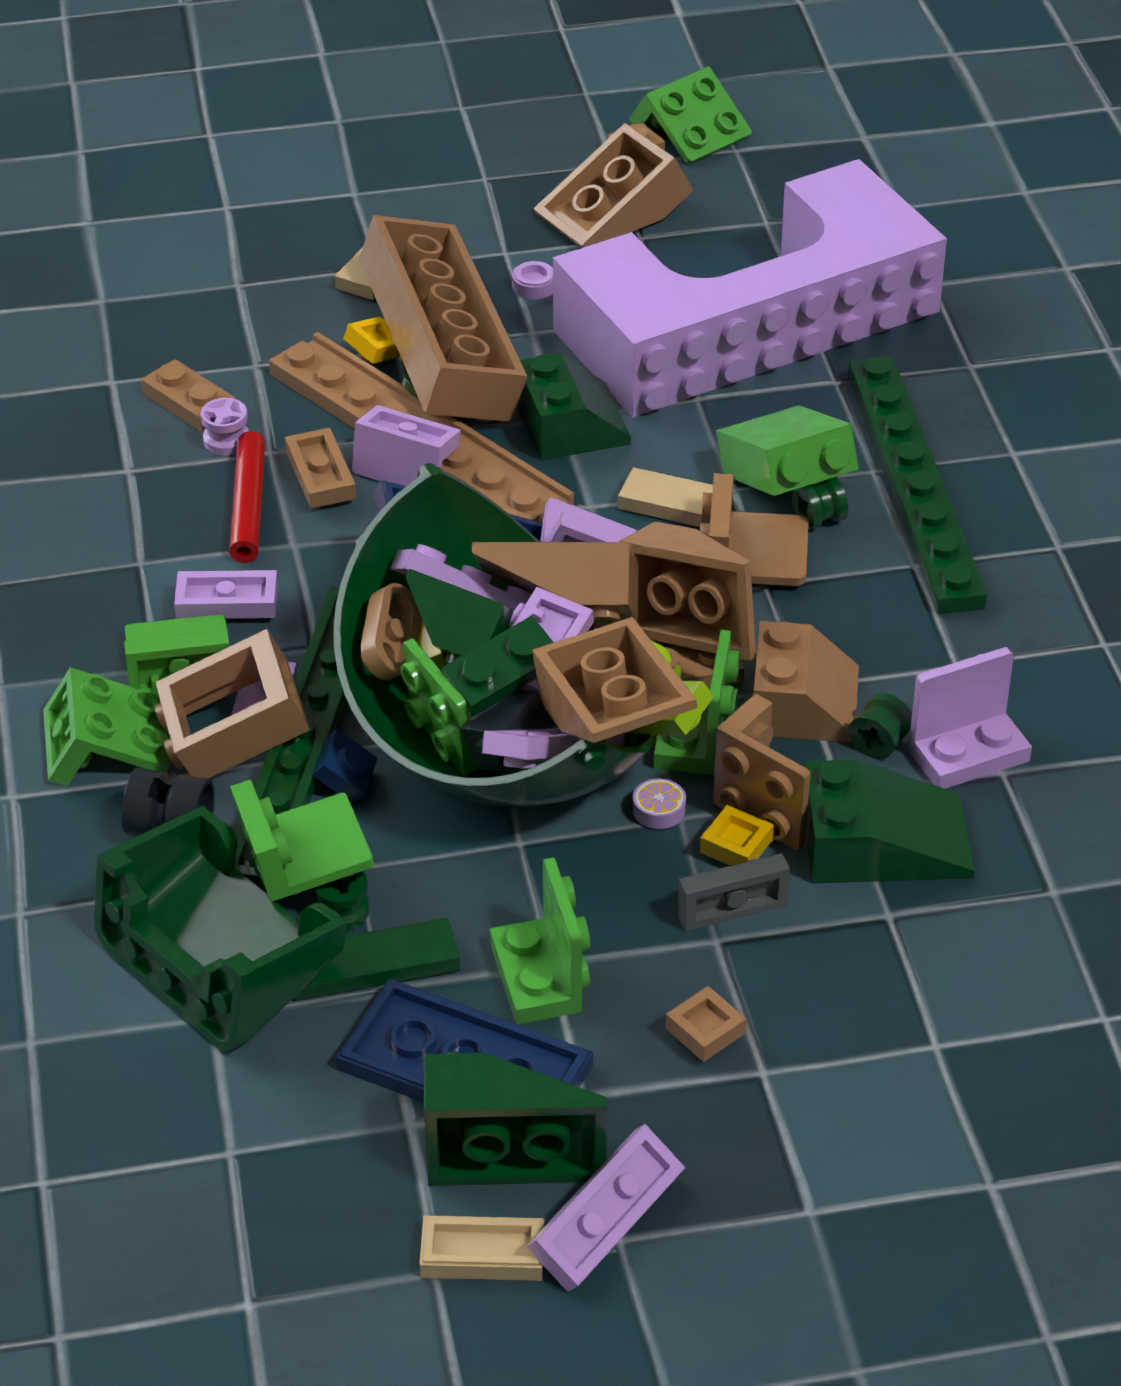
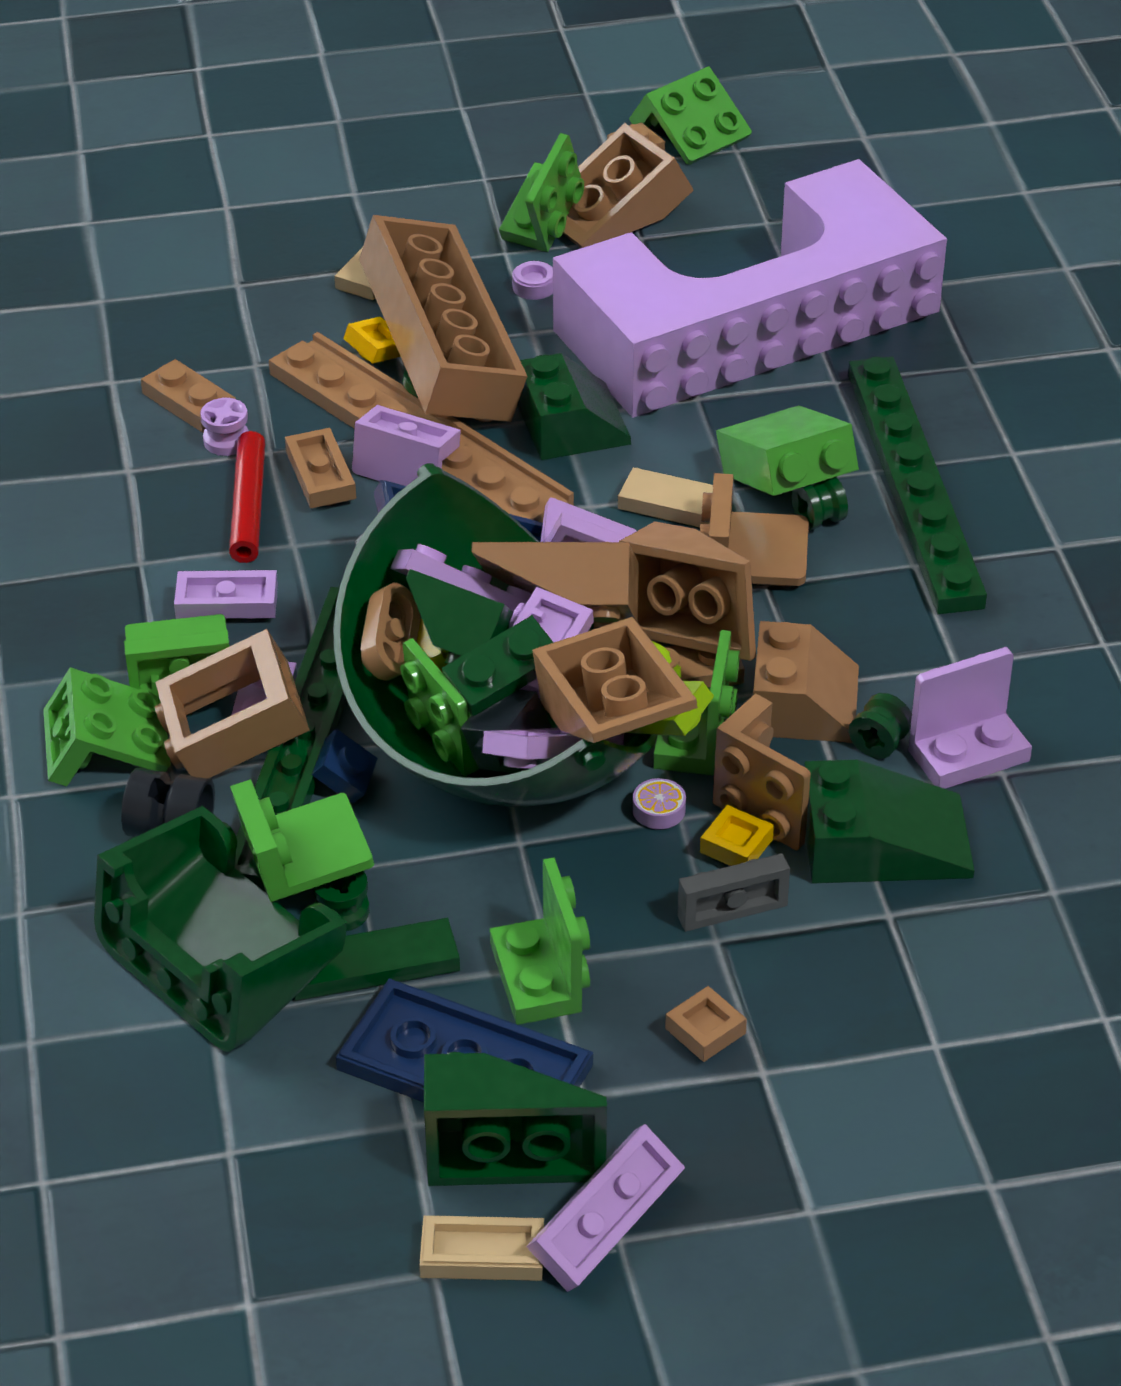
(545, 199): none -> bright green bracket

